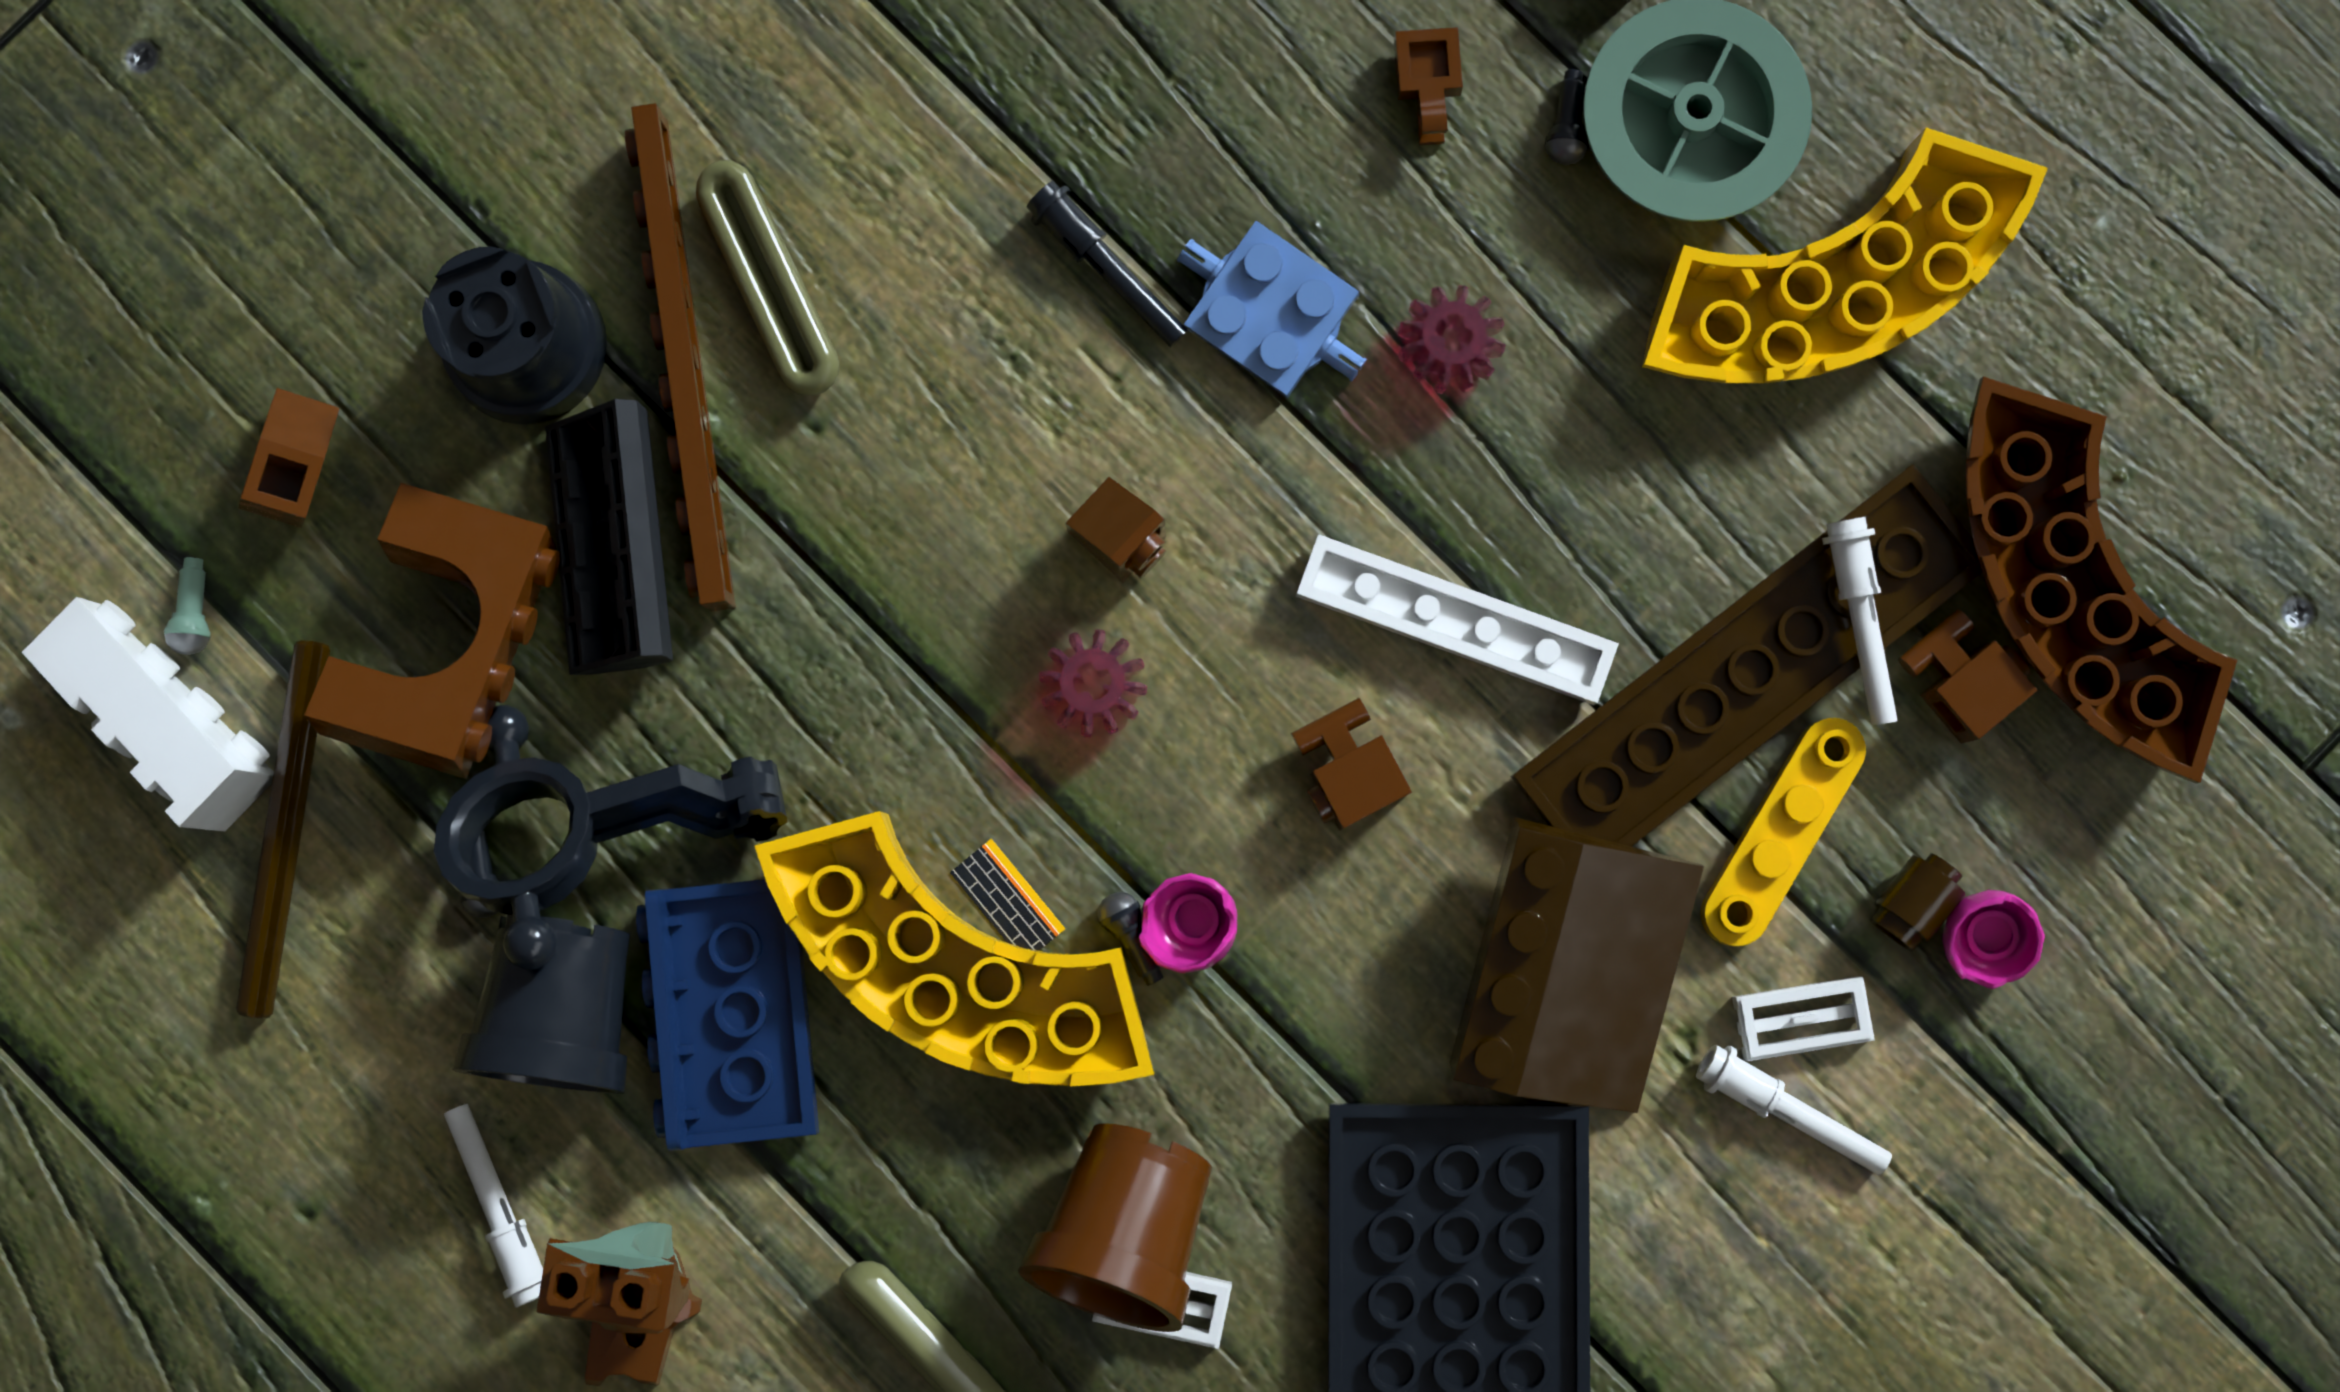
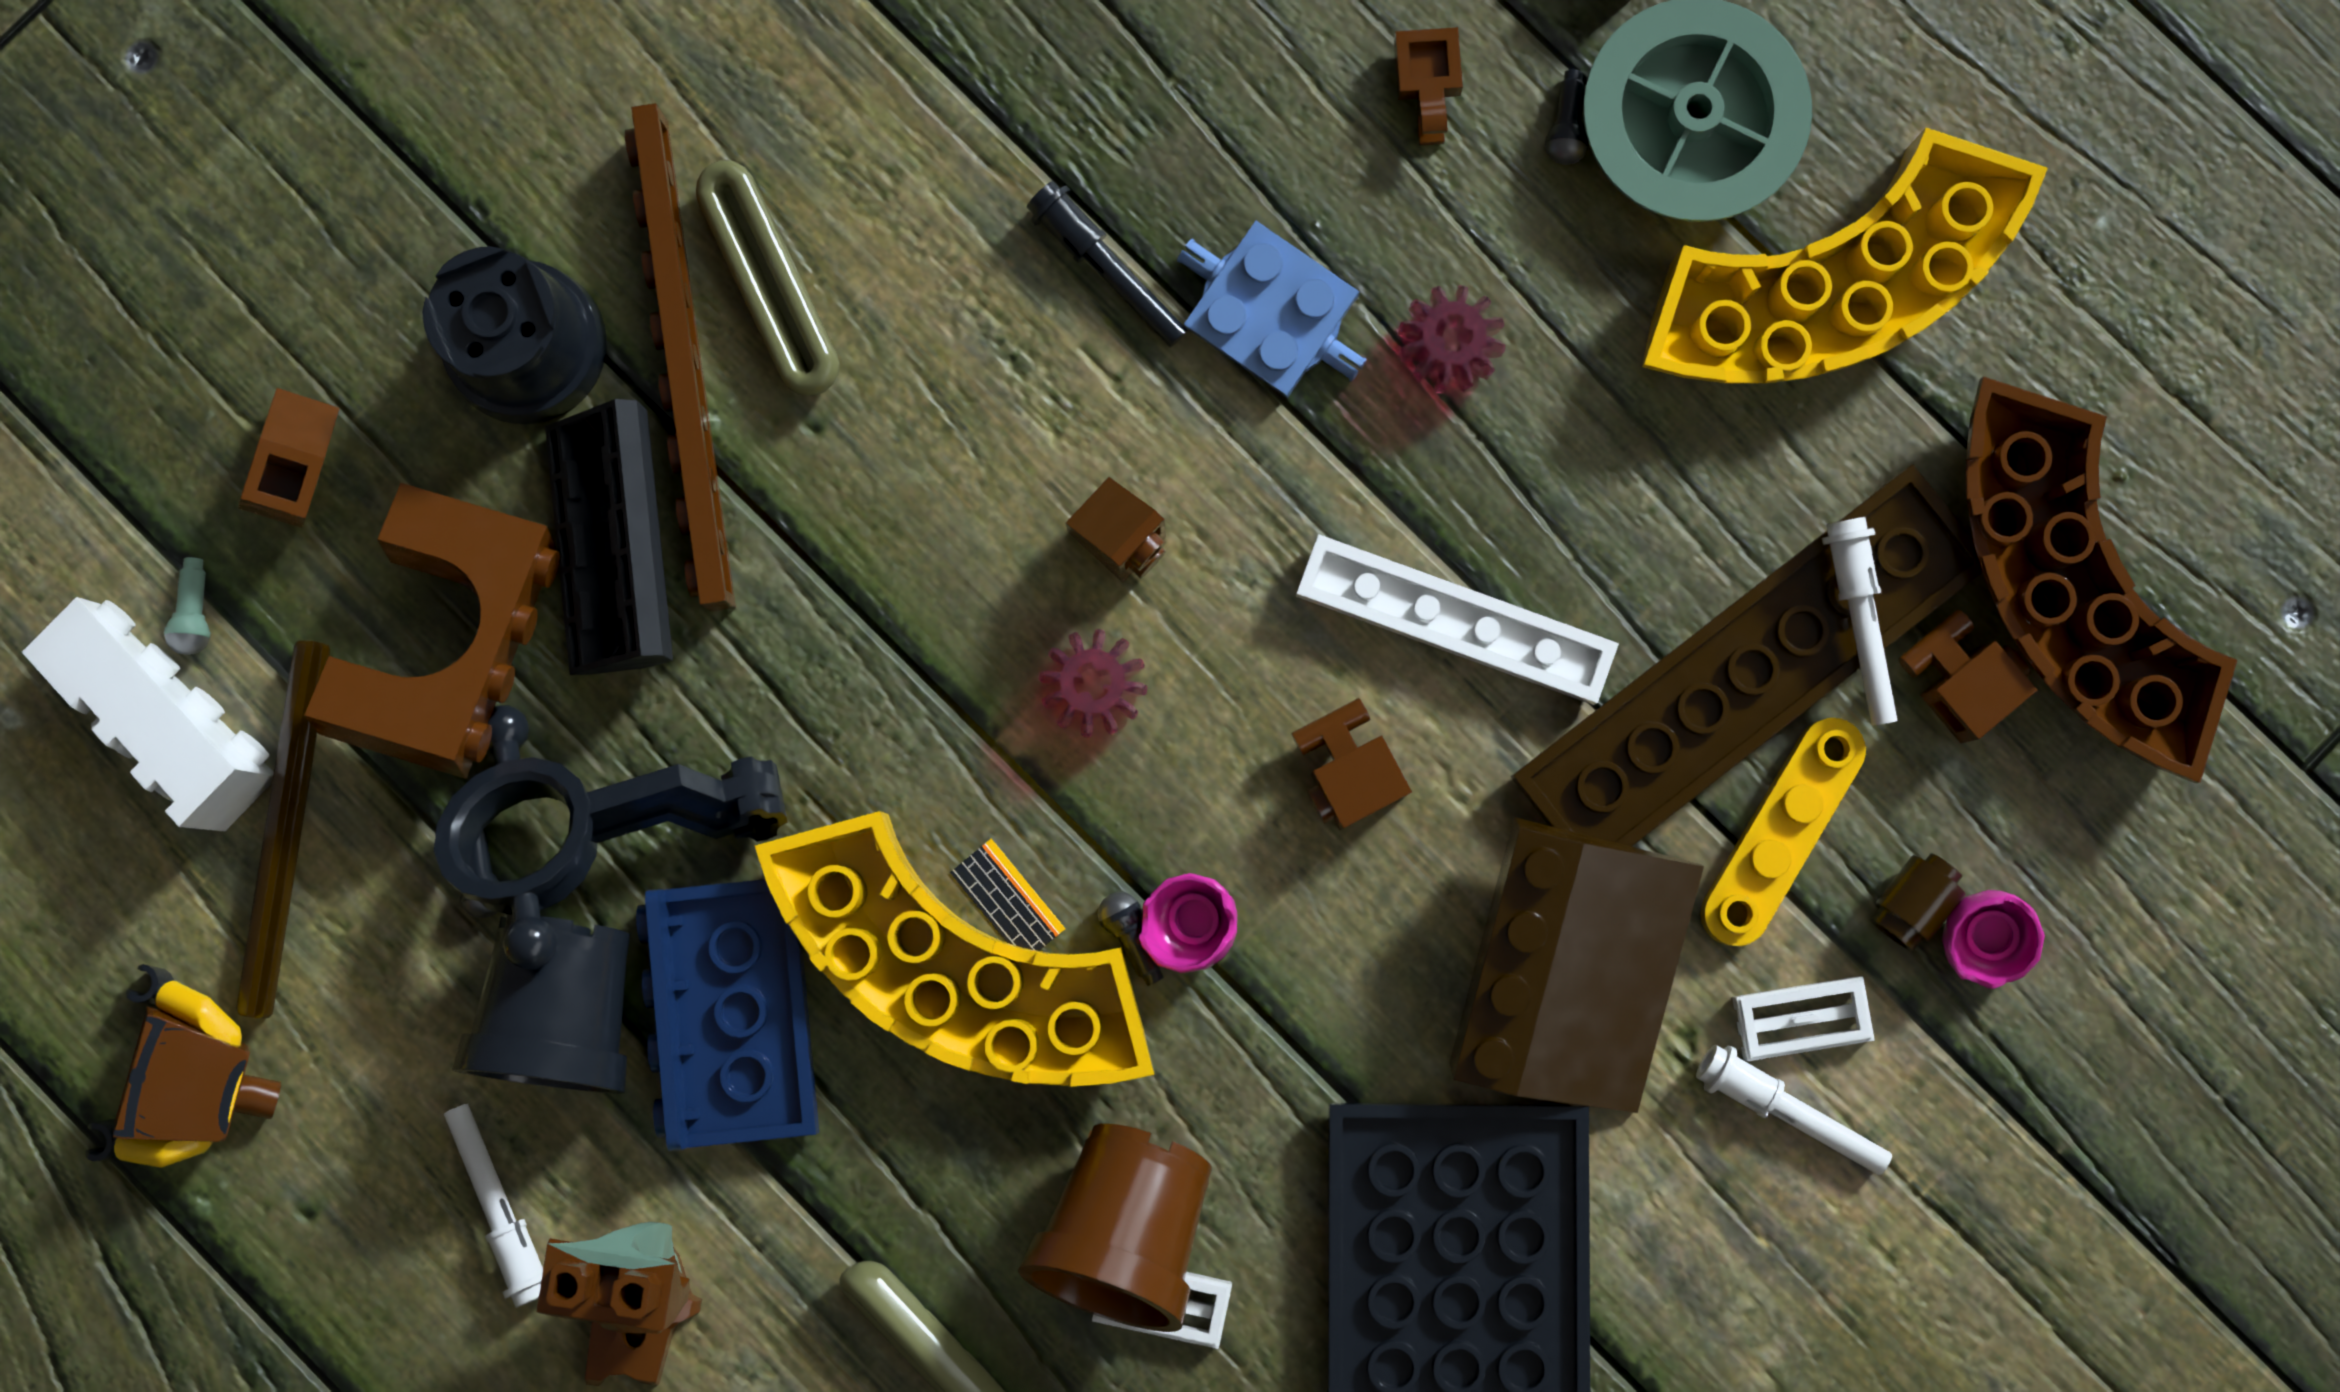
(181, 1079): none -> torso

